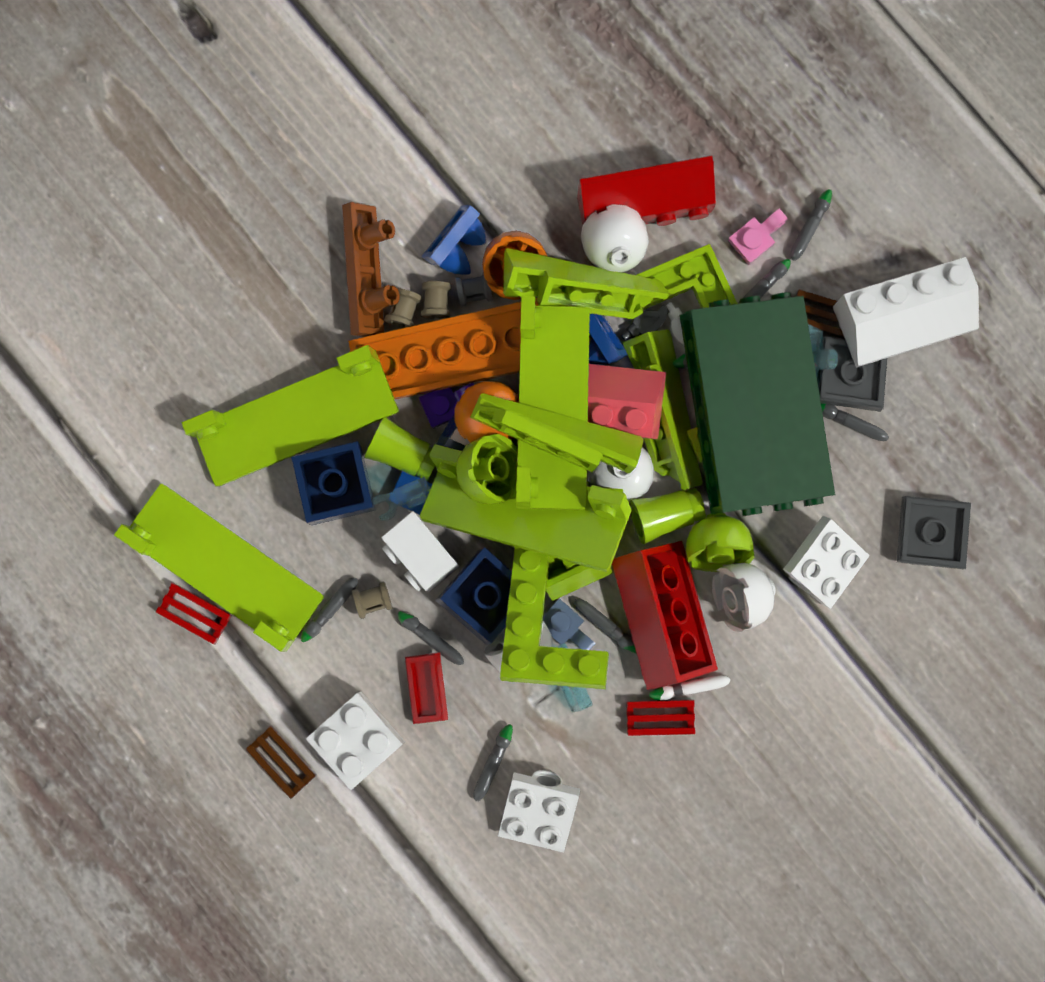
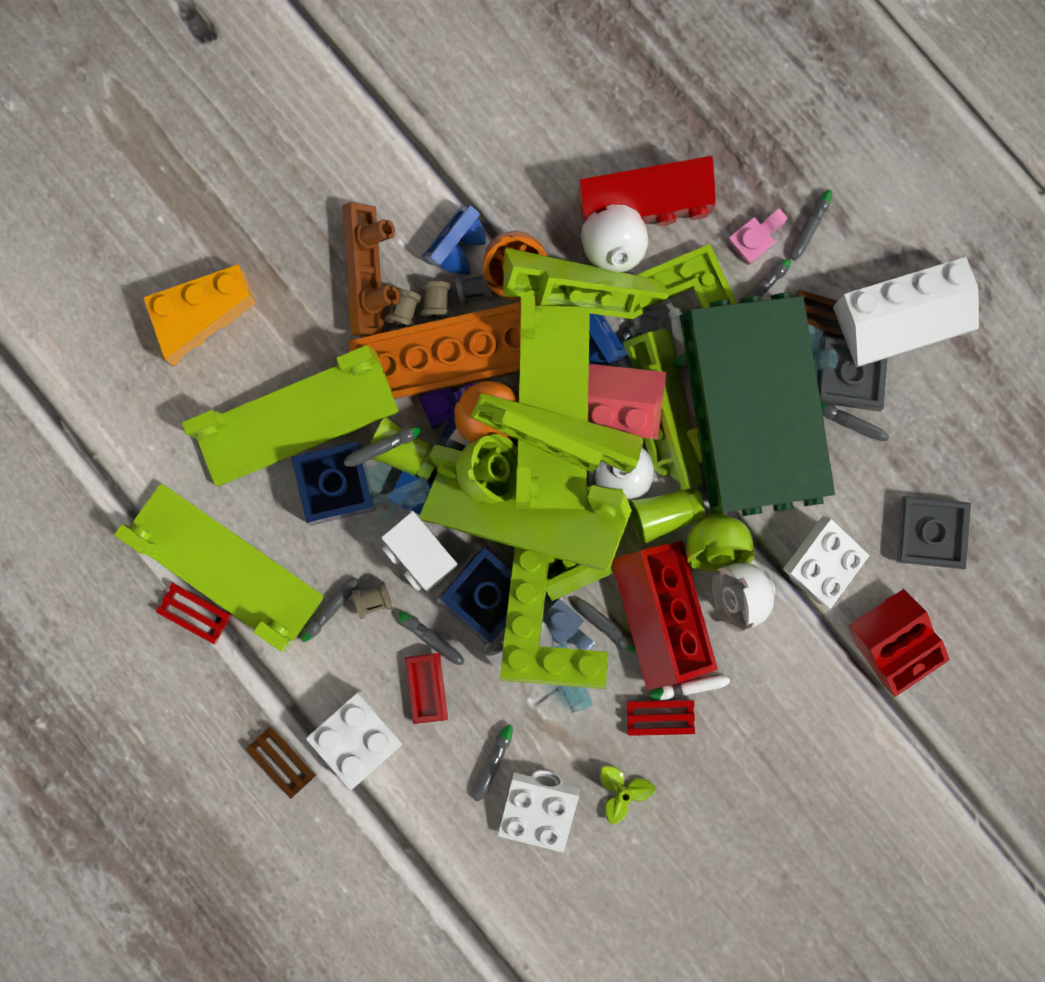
(197, 309): none -> light orange wedge
(382, 446): none -> dark grey piece
(637, 789): none -> lime plant
(899, 642): none -> red piece

